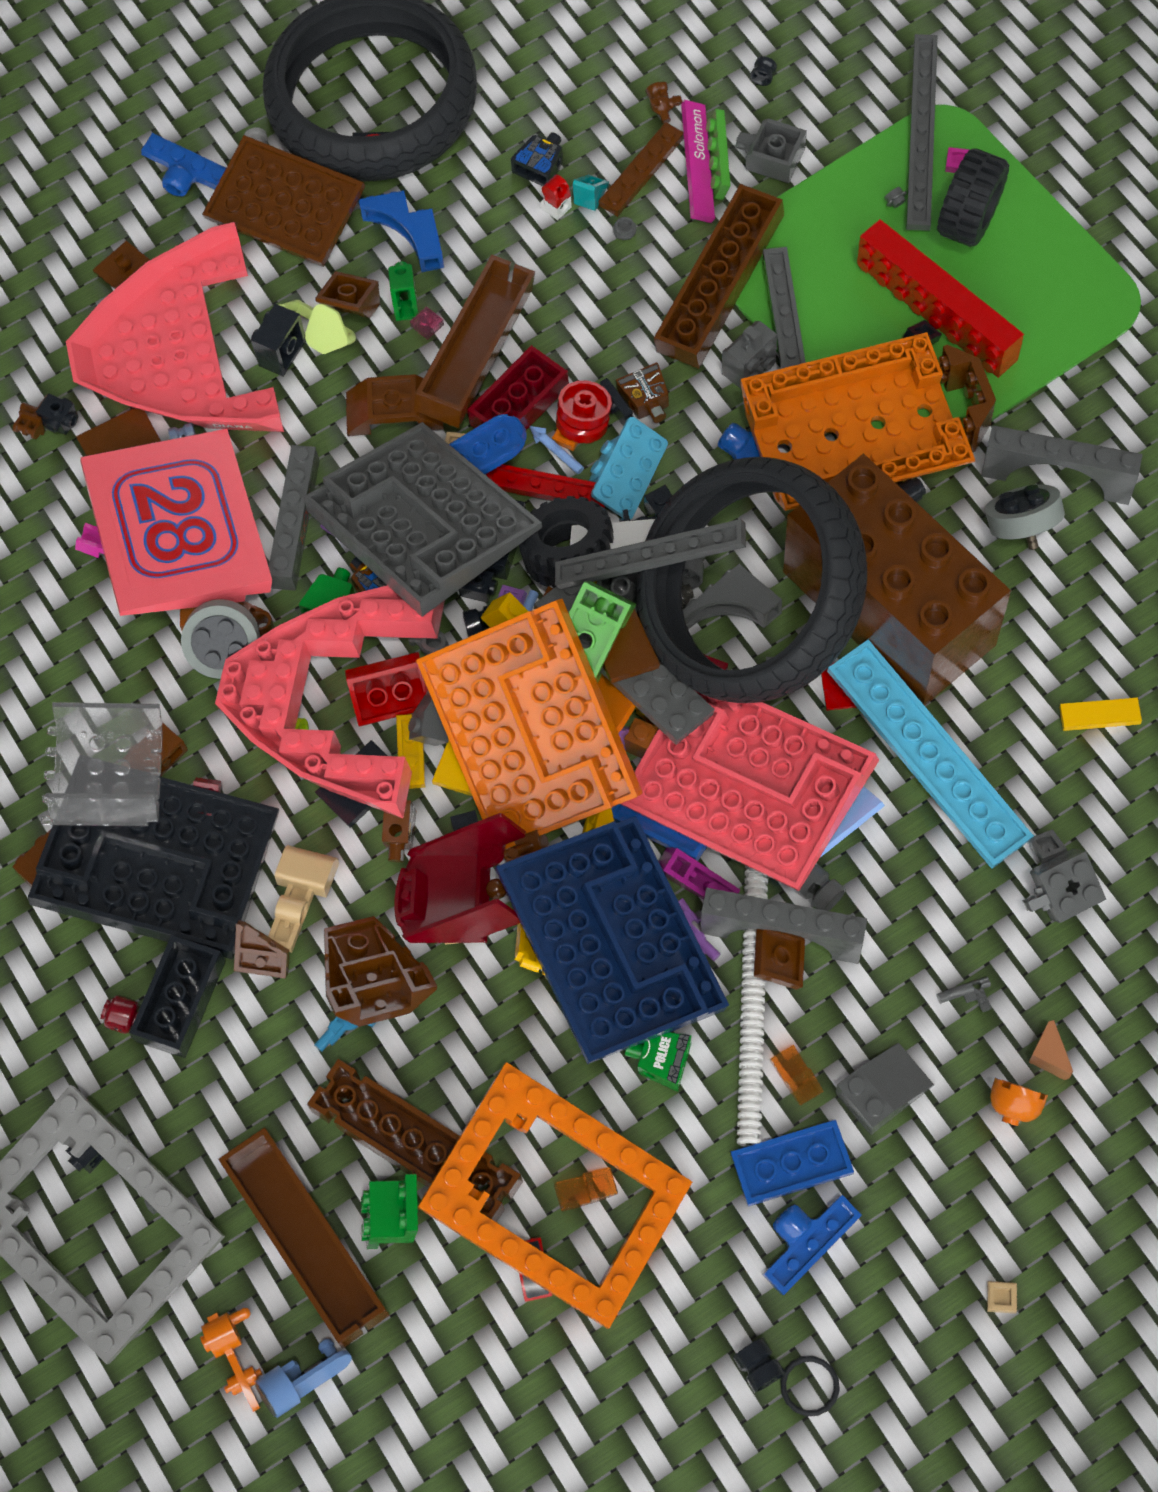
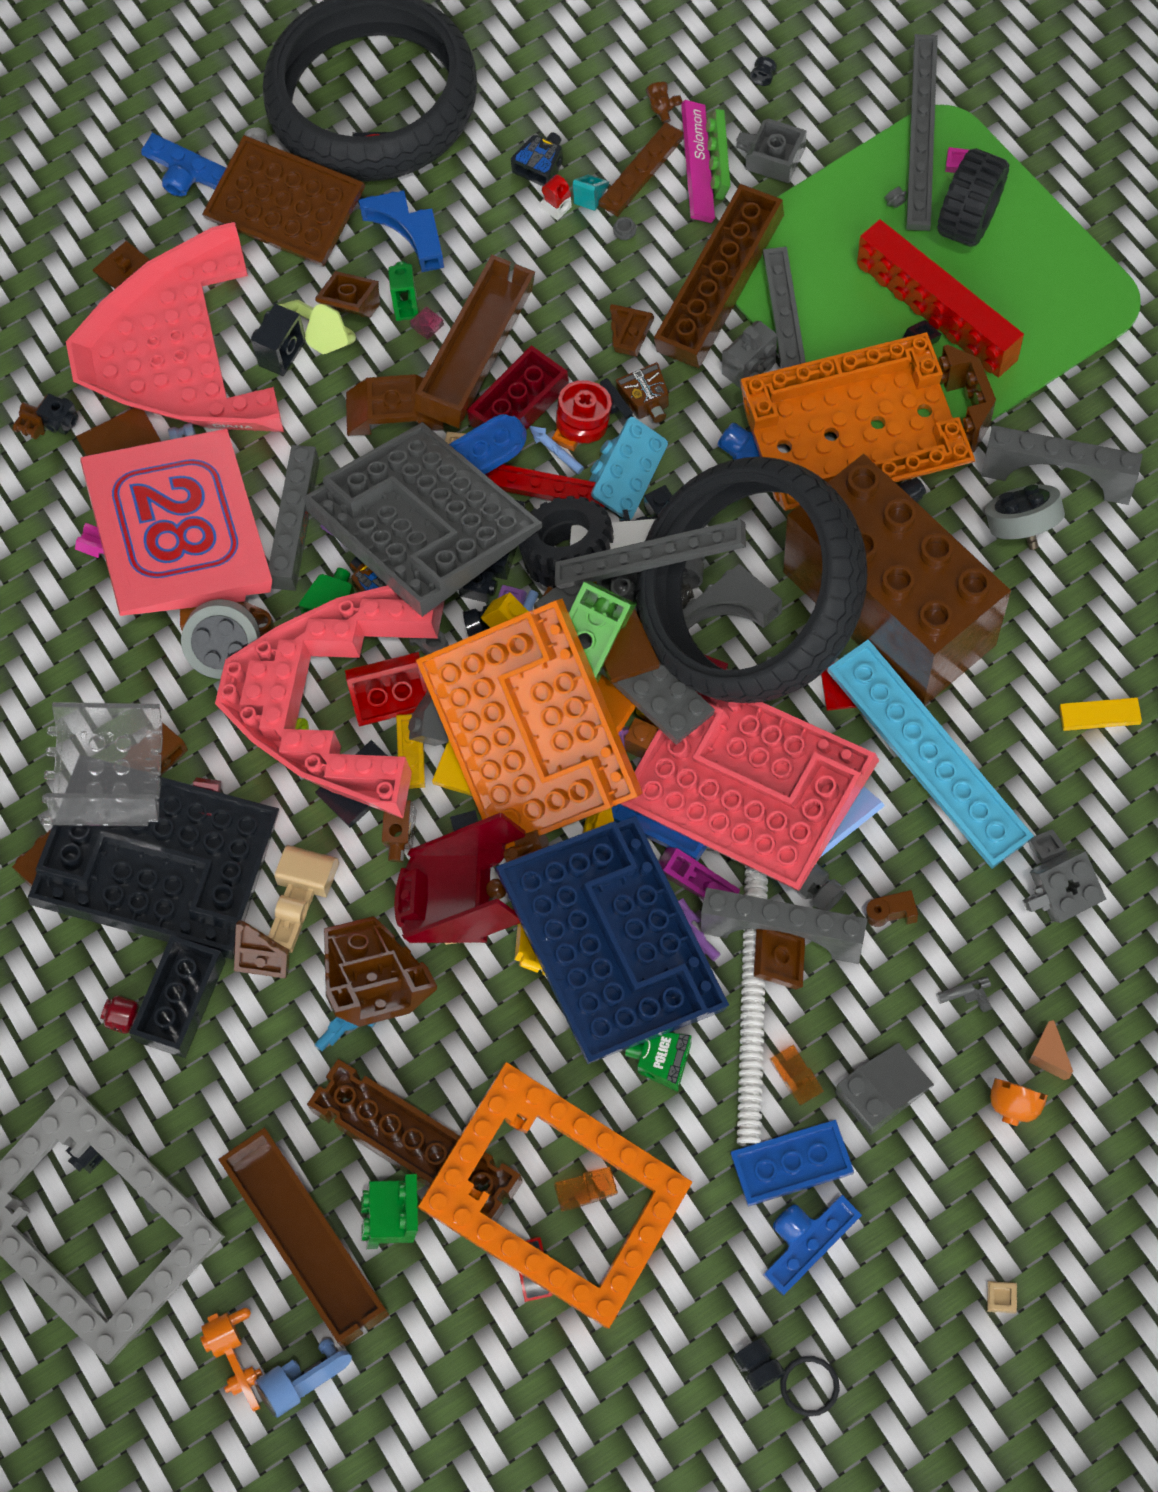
(629, 328): none -> reddish brown wing
(891, 908): none -> reddish brown leg

